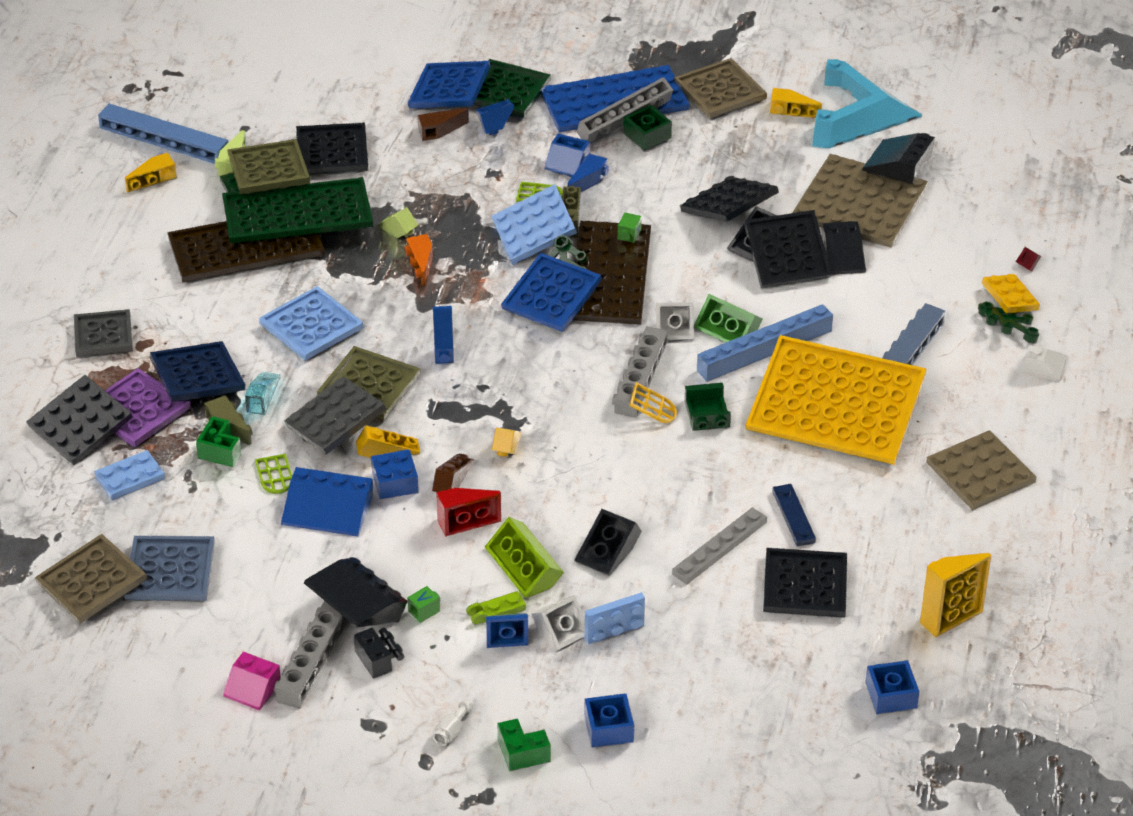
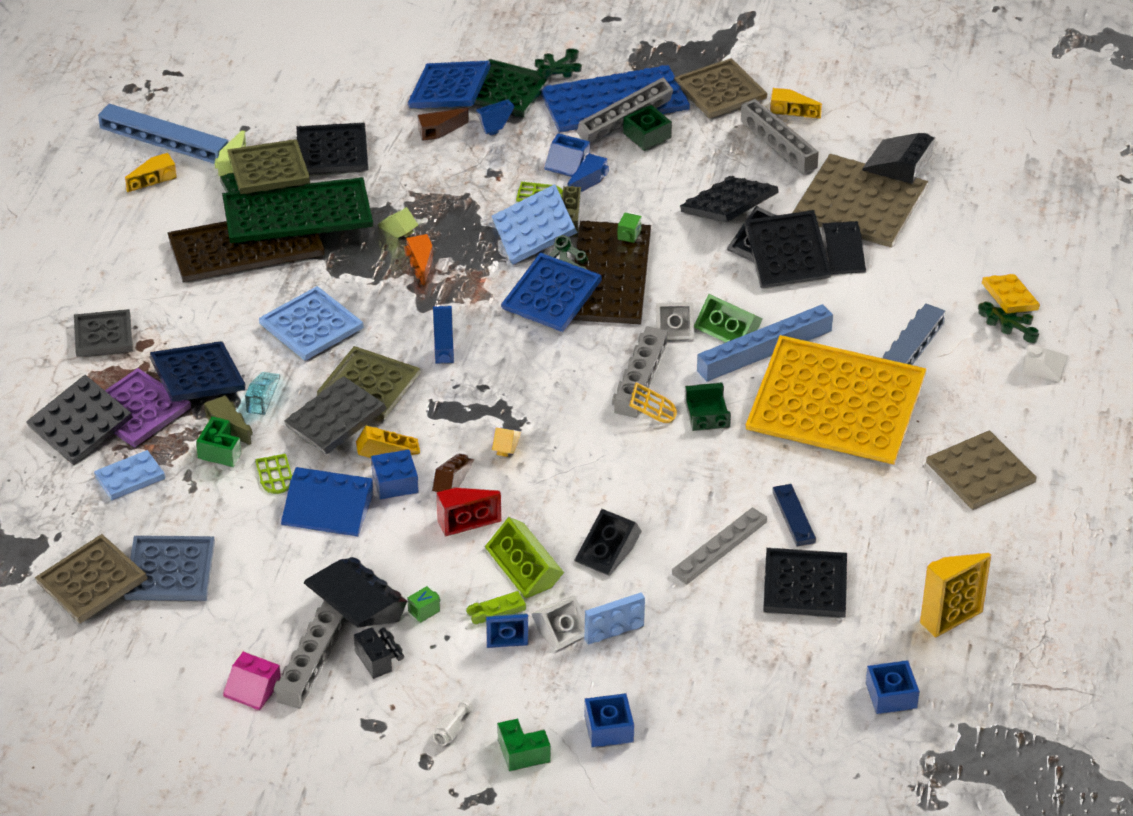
(558, 67): none -> dark green plant
(779, 136): none -> light grey brick
(870, 114): medium azure wedge -> none
(1028, 259): dark red plate -> none

